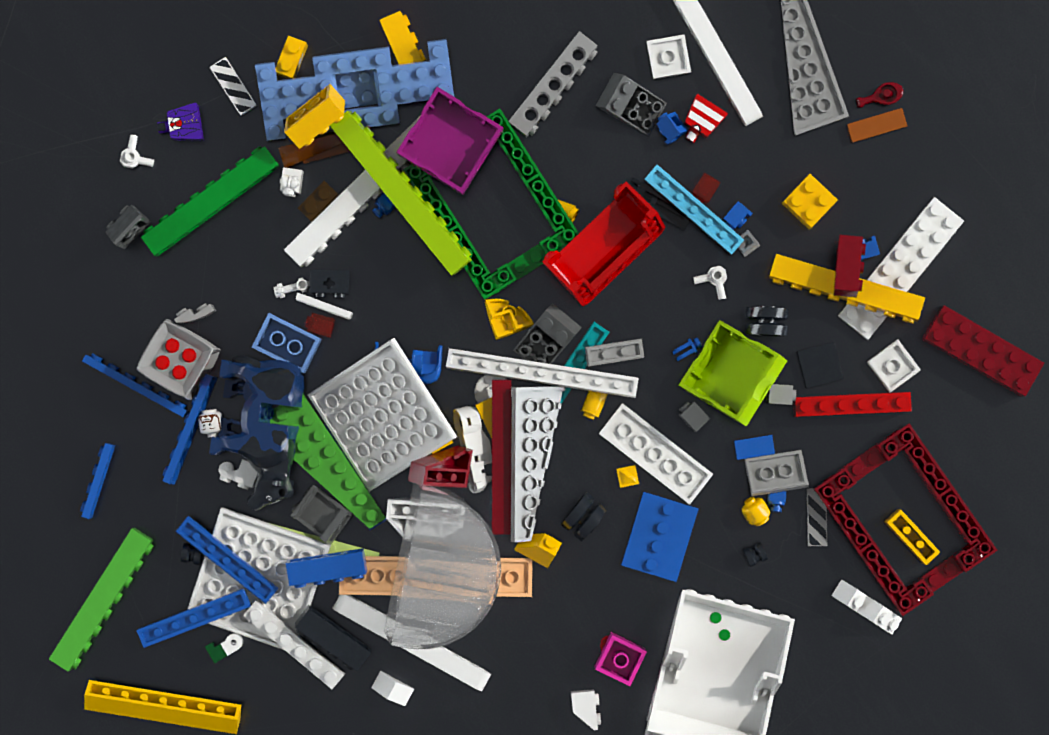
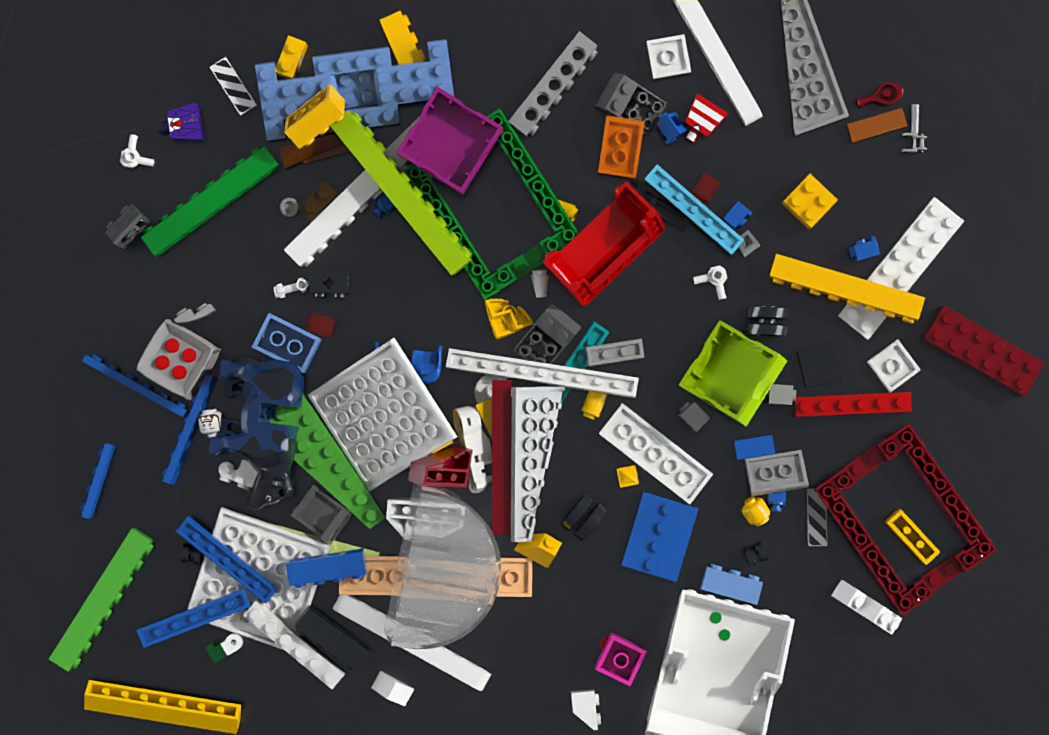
(289, 207): none -> light grey tile
(291, 182): white brick -> none
(324, 306): white tile -> none
(540, 282): none -> white cone
(621, 146): none -> orange plate
(694, 345): blue arm -> none
(731, 584): none -> medium blue brick
(849, 266): dark red brick -> none
(914, 131): none -> light grey piece

